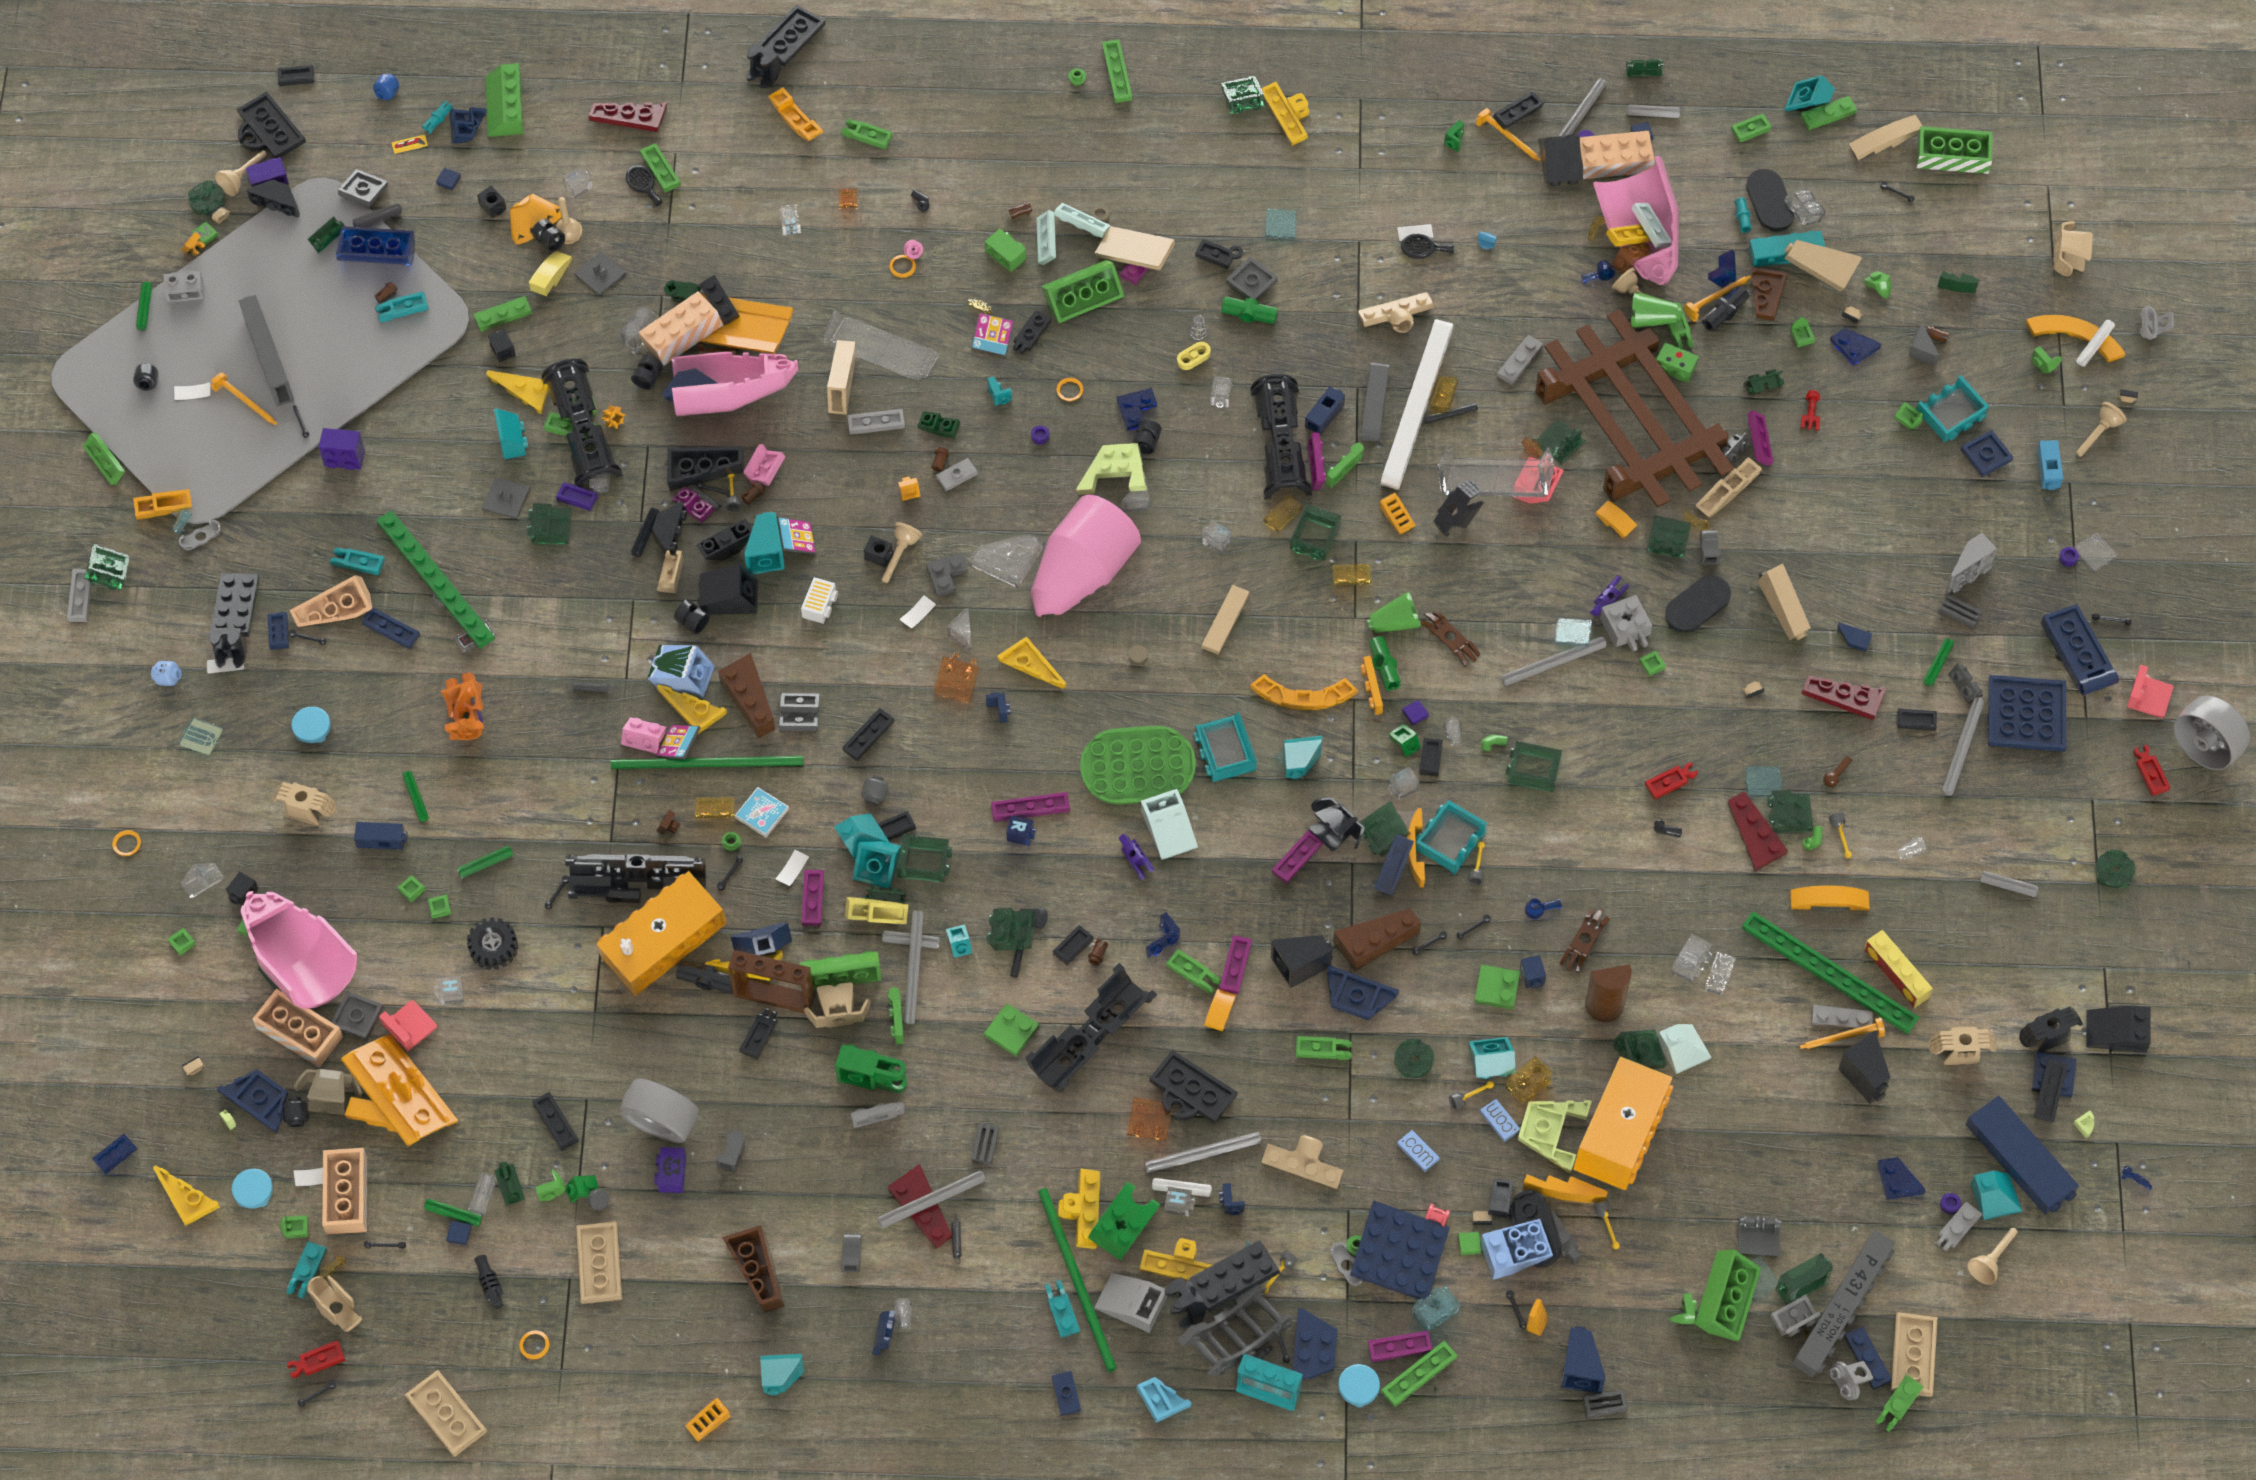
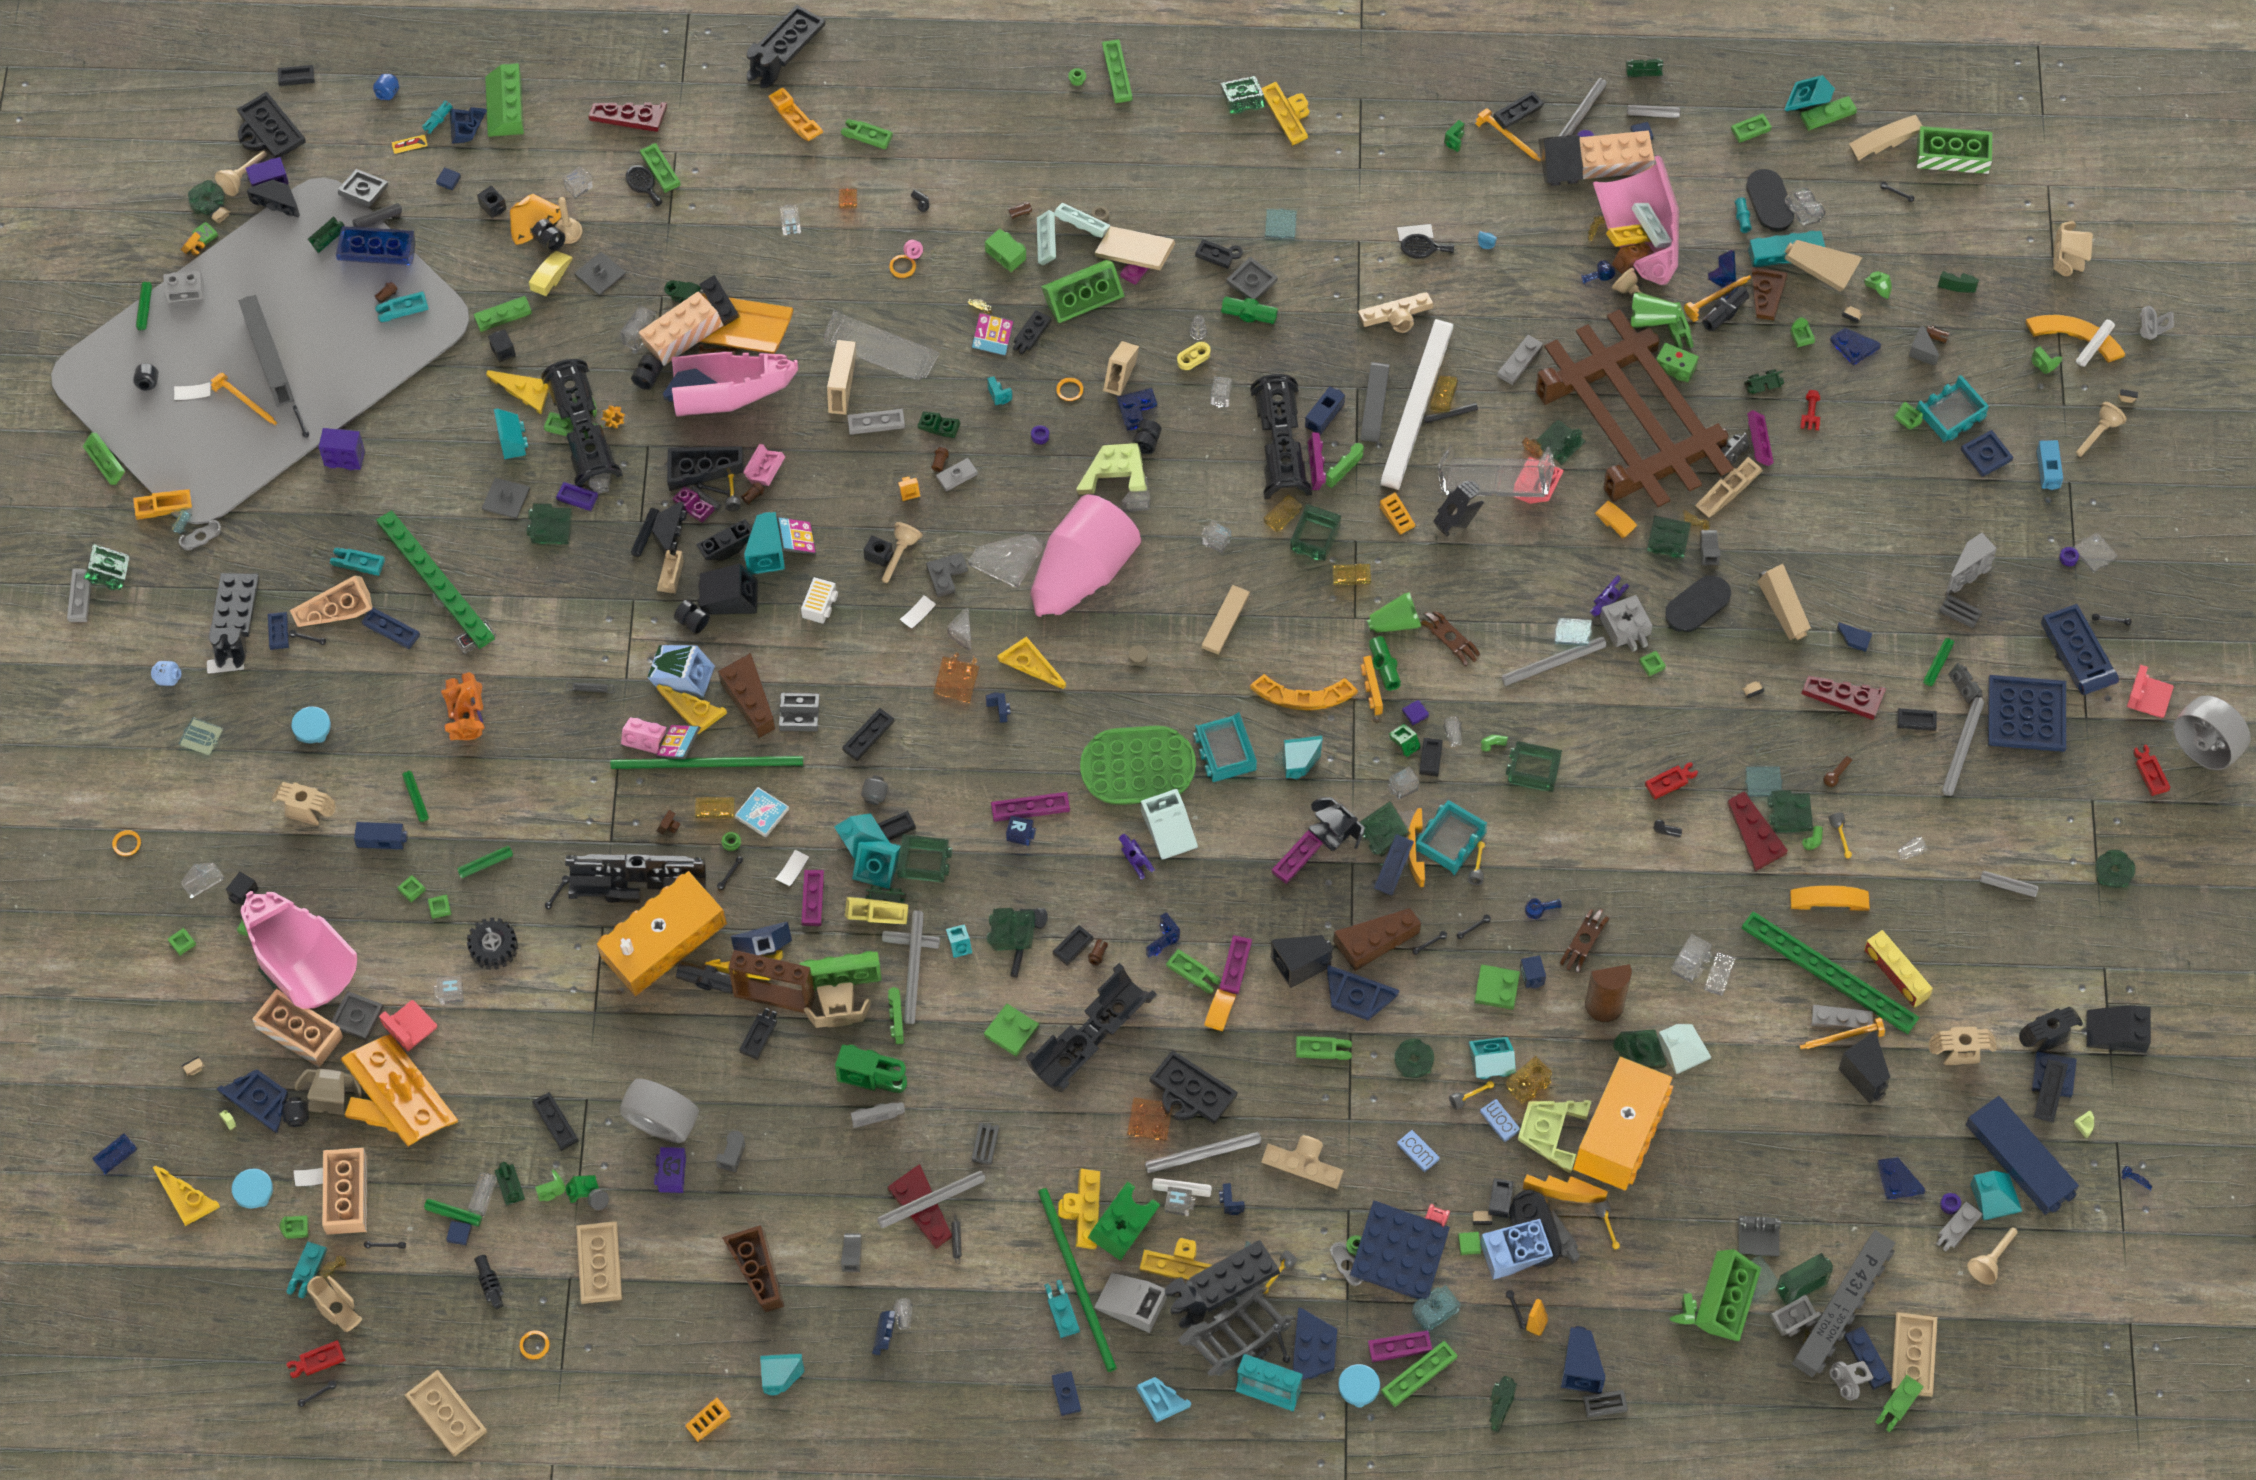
(1120, 367): none -> tan slope
(1502, 1397): none -> clear green plate

